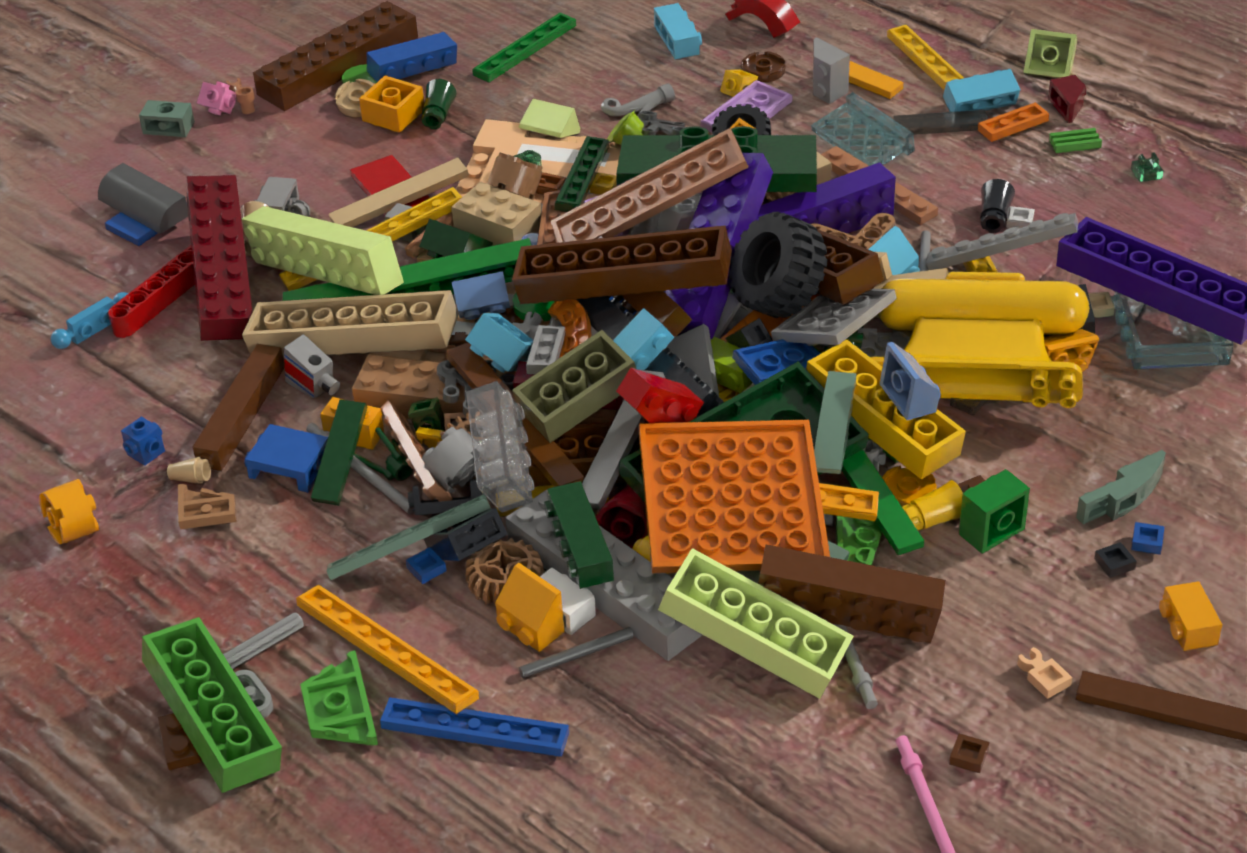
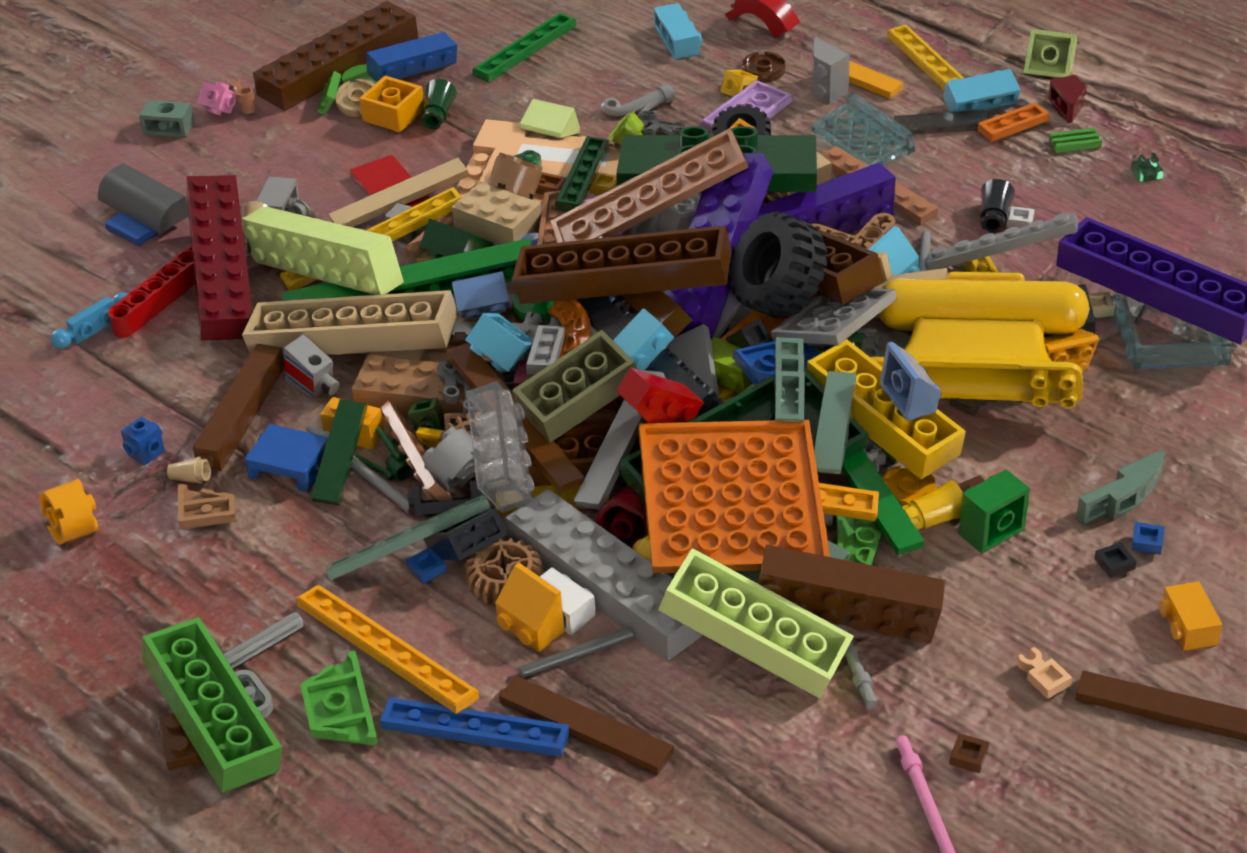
(329, 93): none -> bright green tile
(579, 535): dark green brick -> none
(587, 724): none -> reddish brown tile
(789, 380): none -> sand green slope

